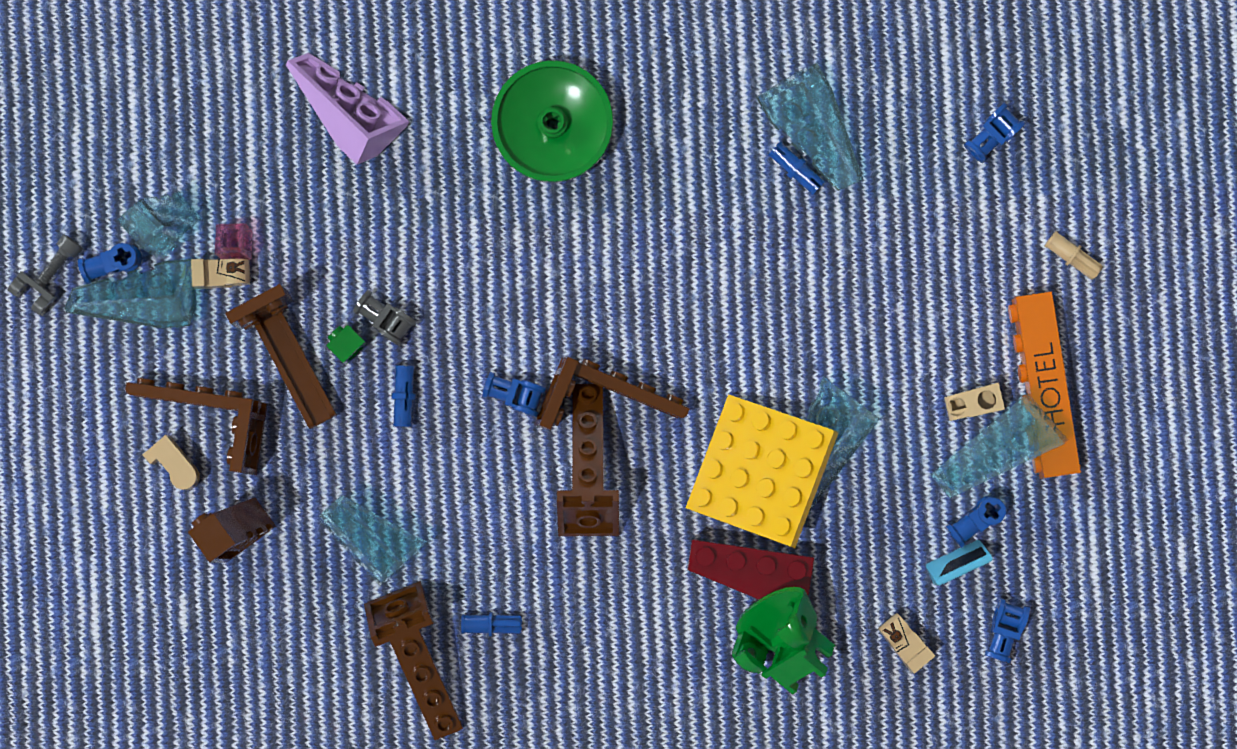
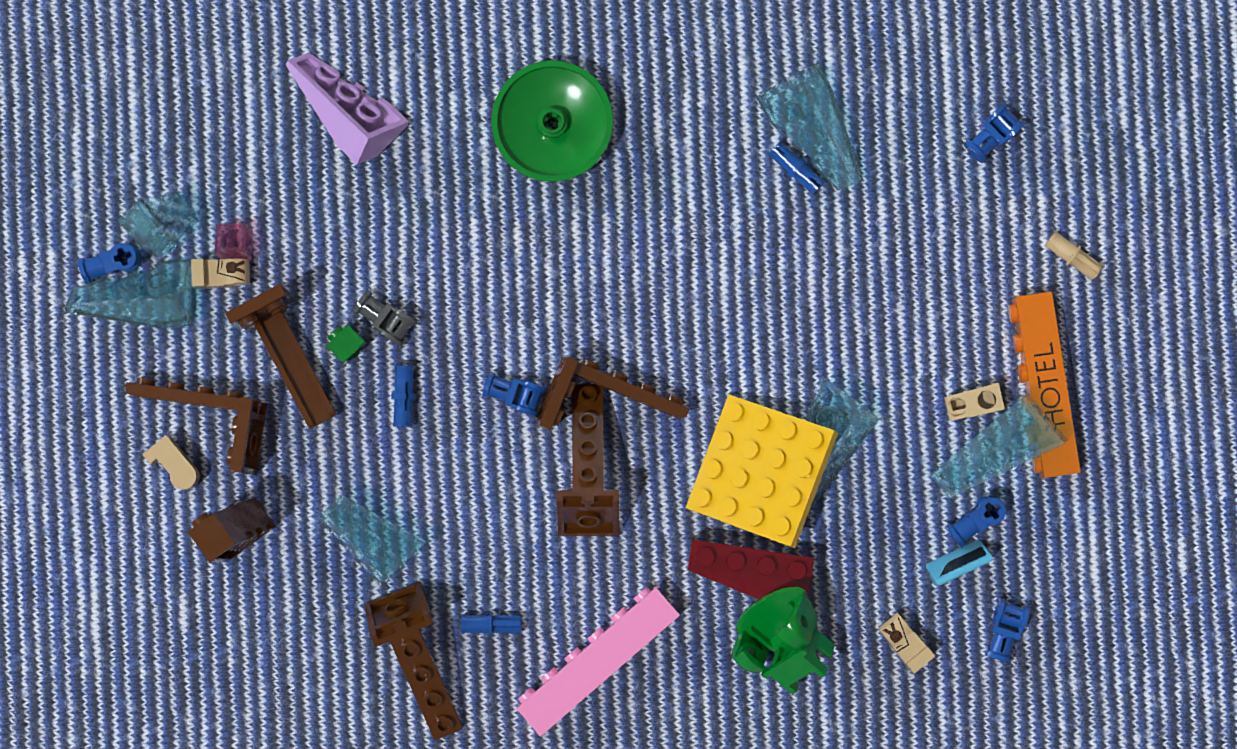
(67, 249): dark grey bar -> none
(598, 661): none -> bright pink brick

